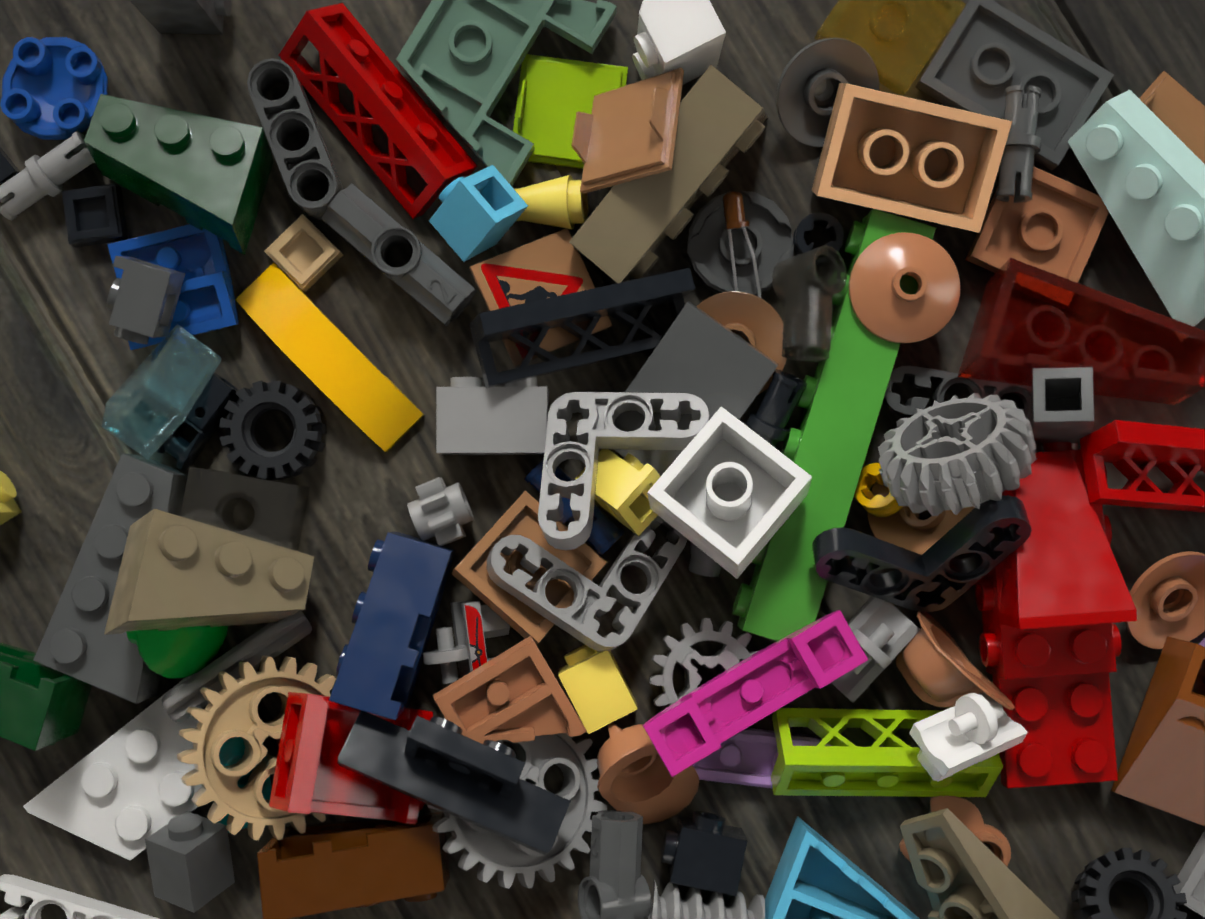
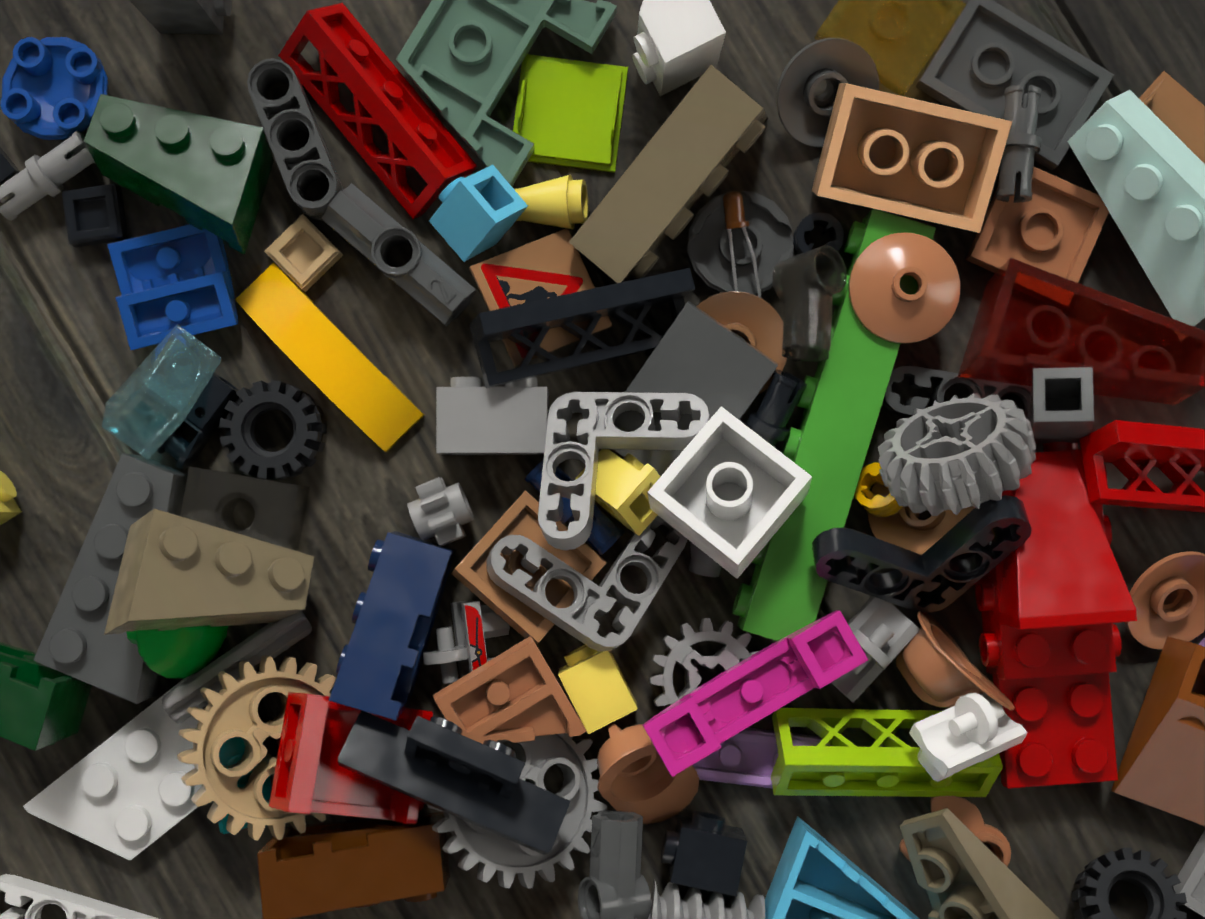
(143, 299): dark grey brick -> none
(190, 861): dark grey brick -> none
(629, 132): medium nougat piece -> none

